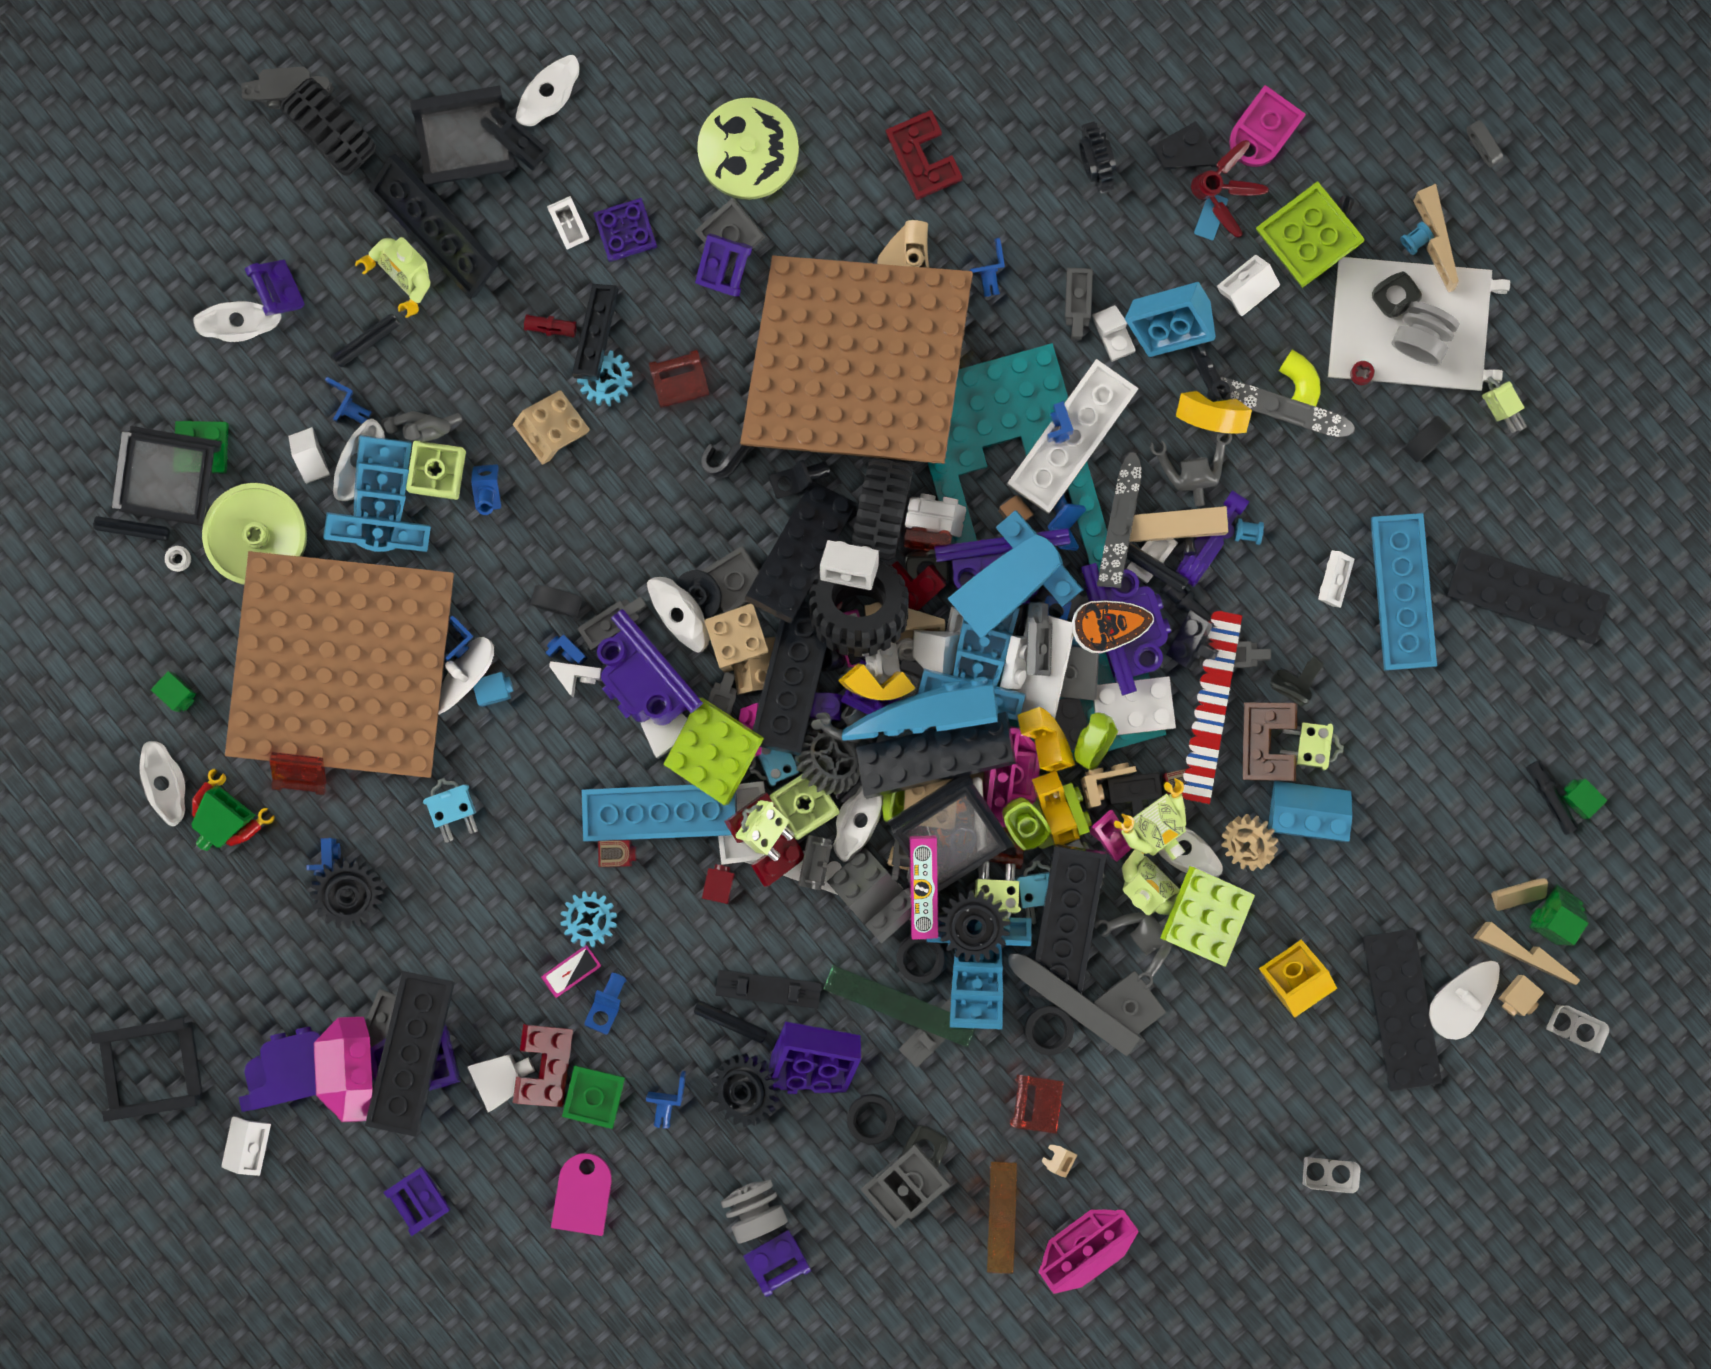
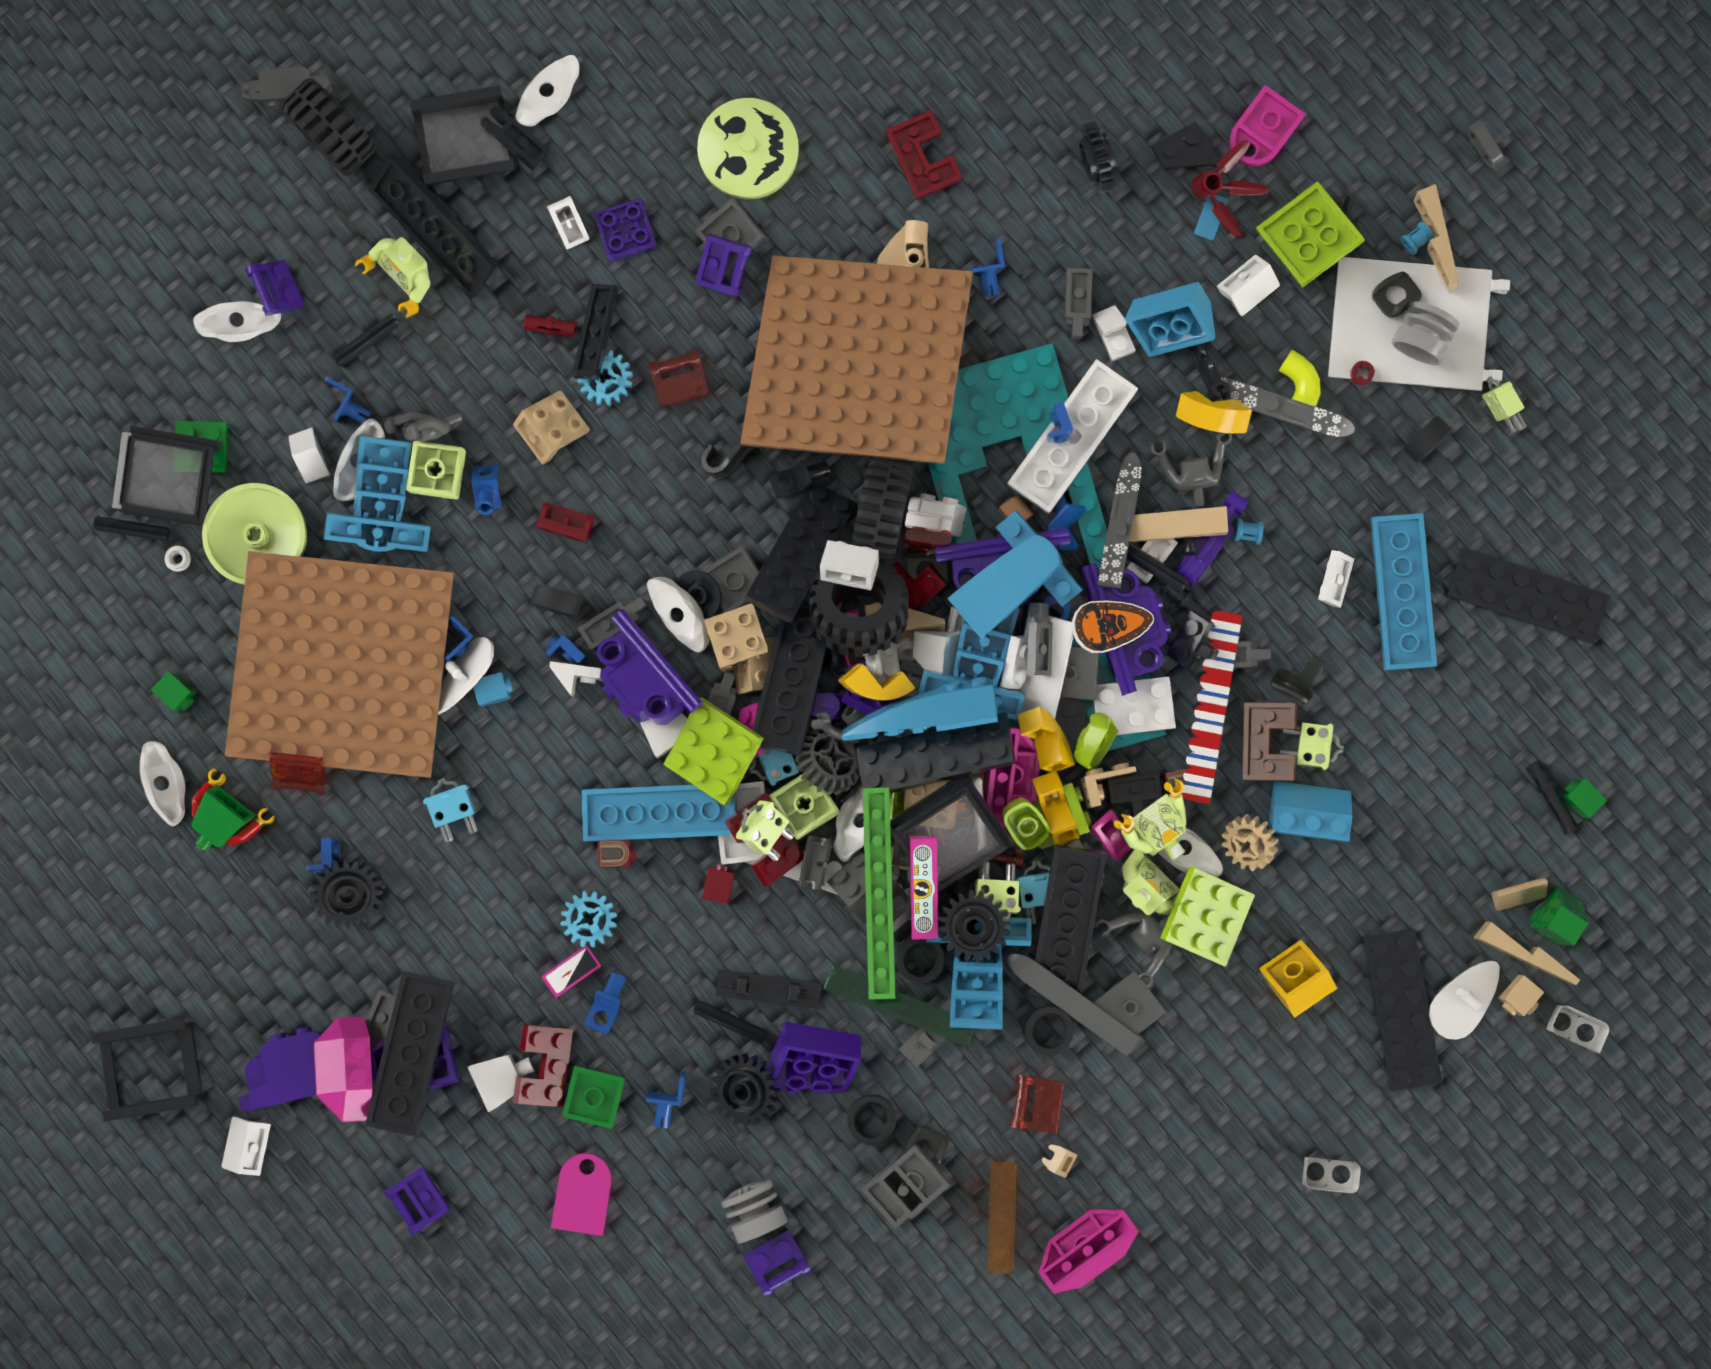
(565, 522): none -> dark red hinge
(878, 893): none -> bright green plate

